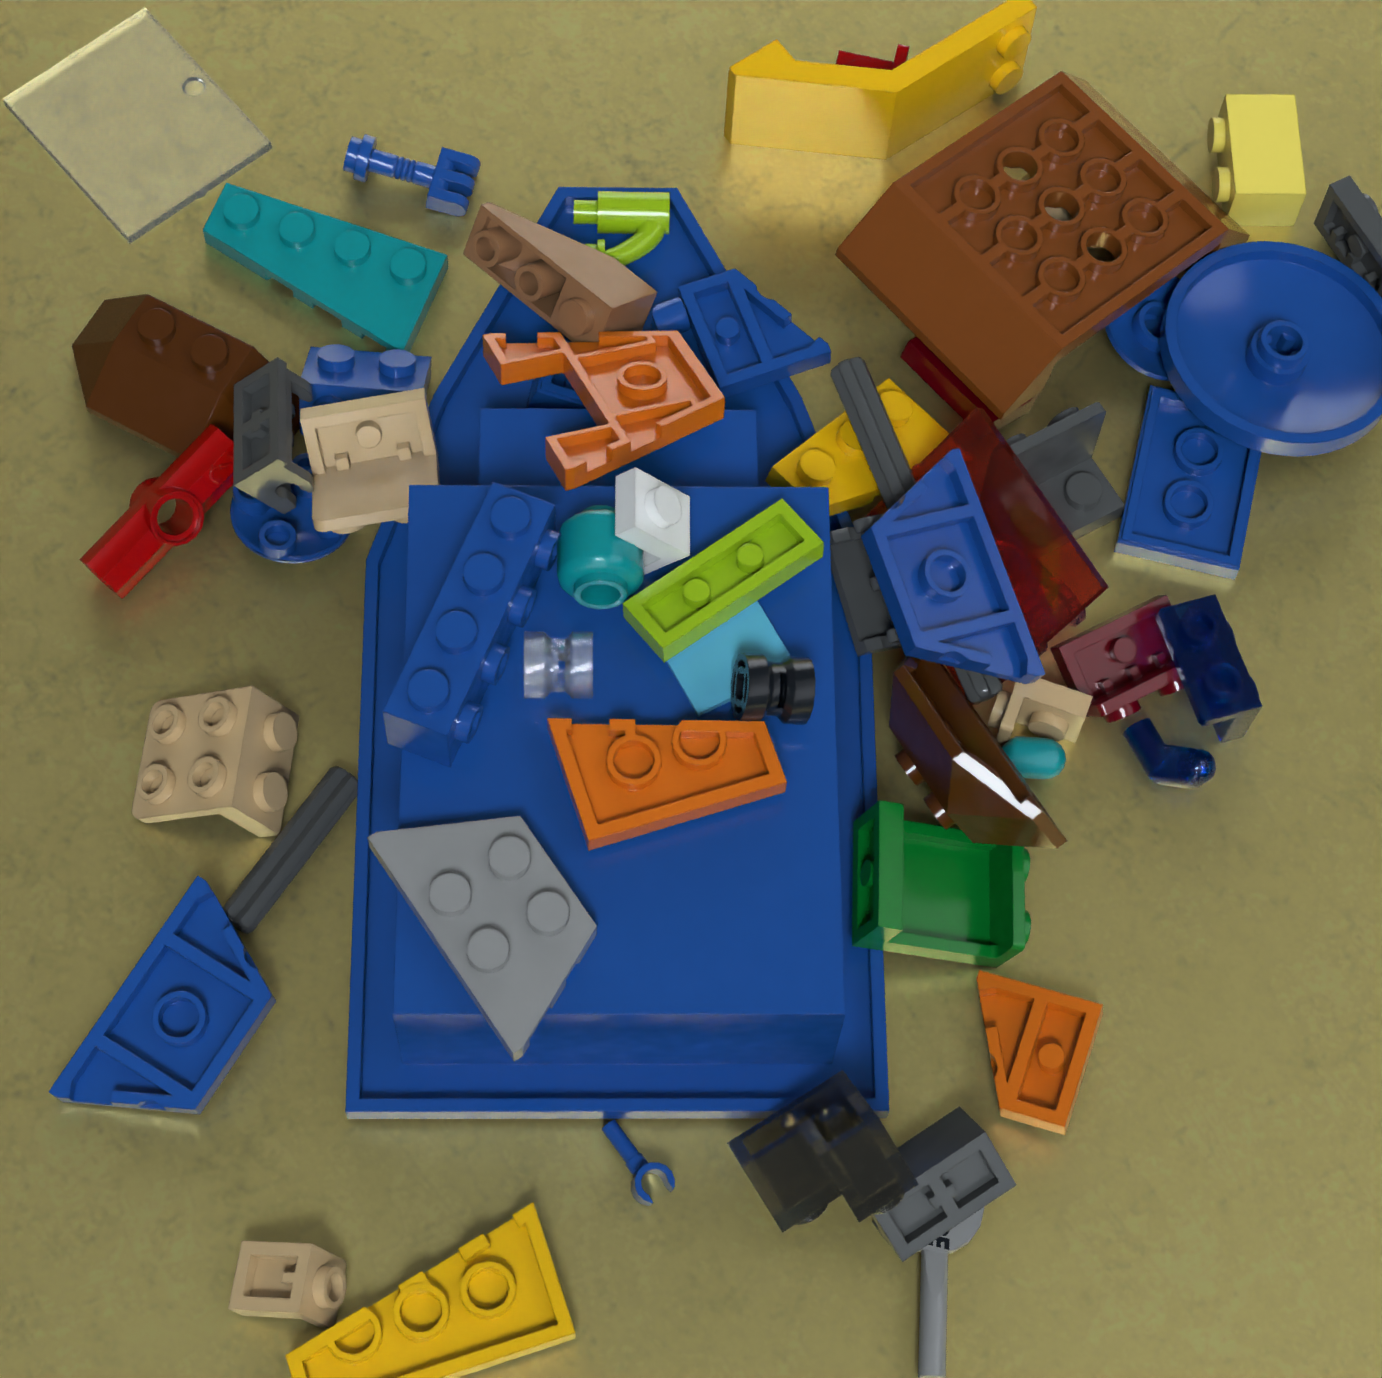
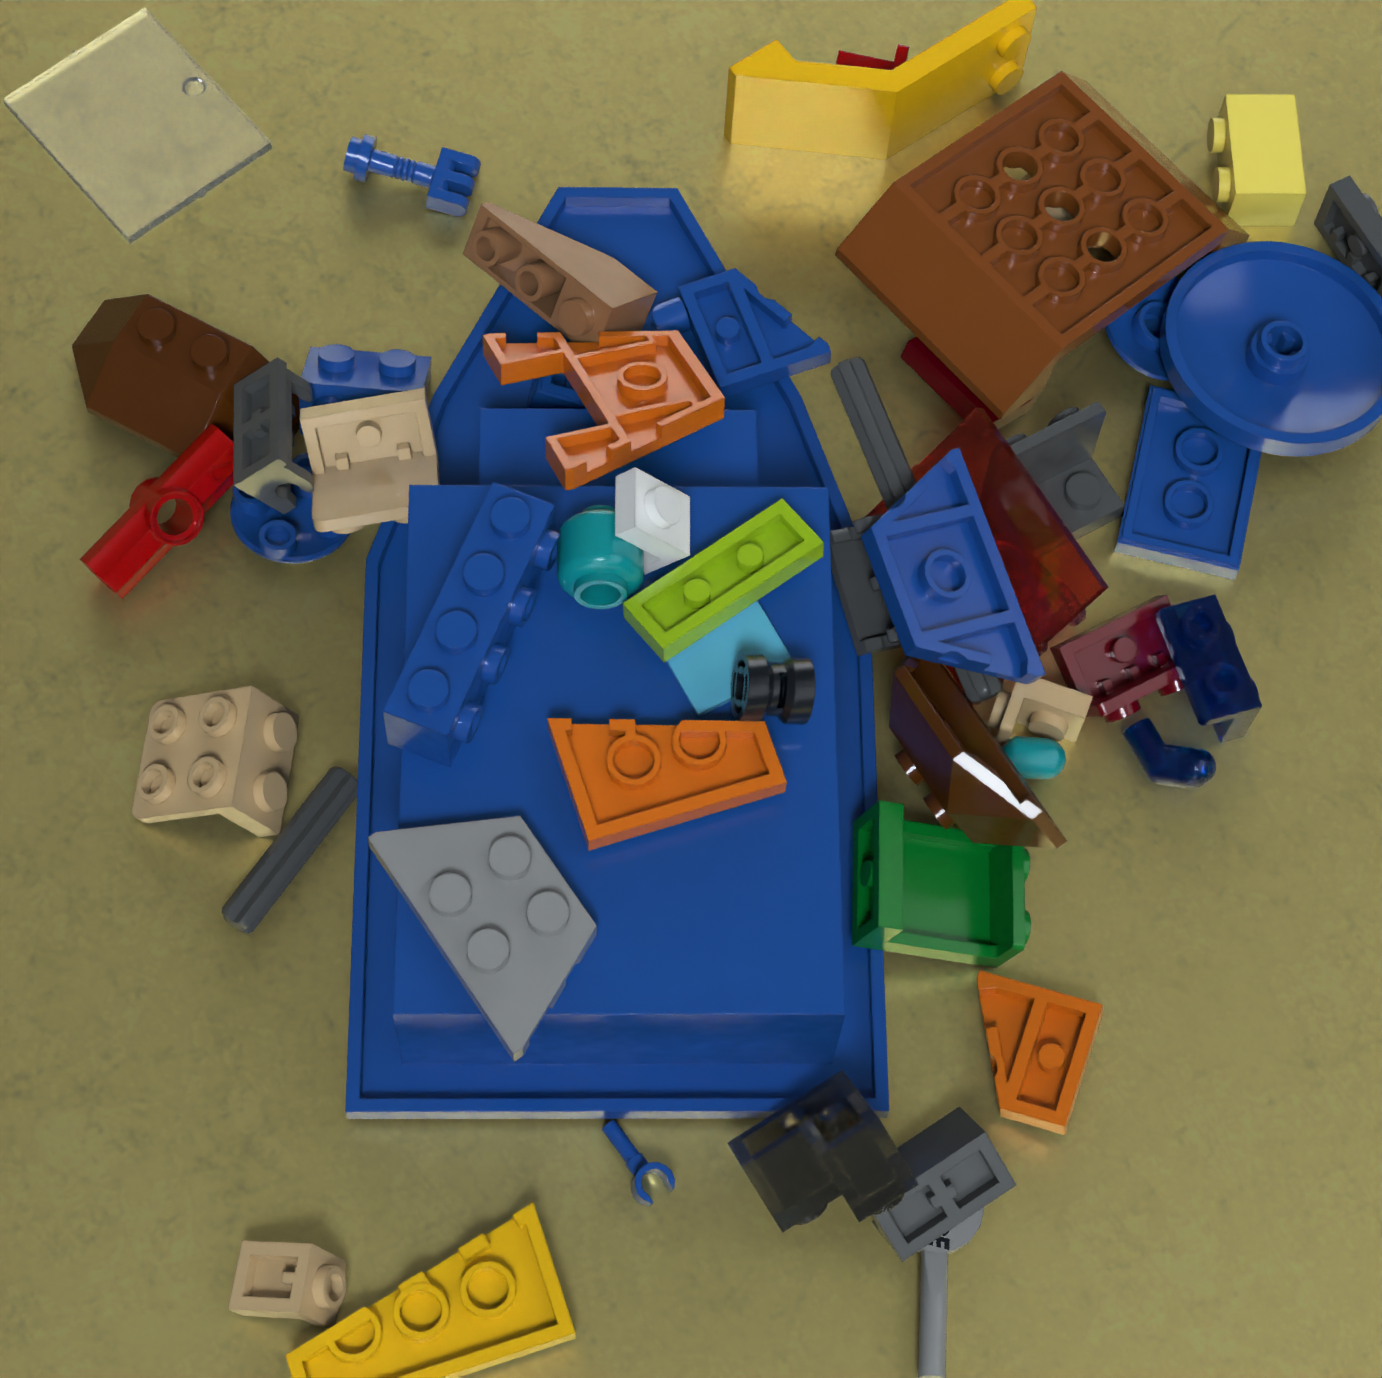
(174, 1018): blue wing -> none
(352, 272): teal wing -> none
(542, 665): clear wheel -> none
(627, 213): lime plant -> none
(836, 458): yellow wing -> none

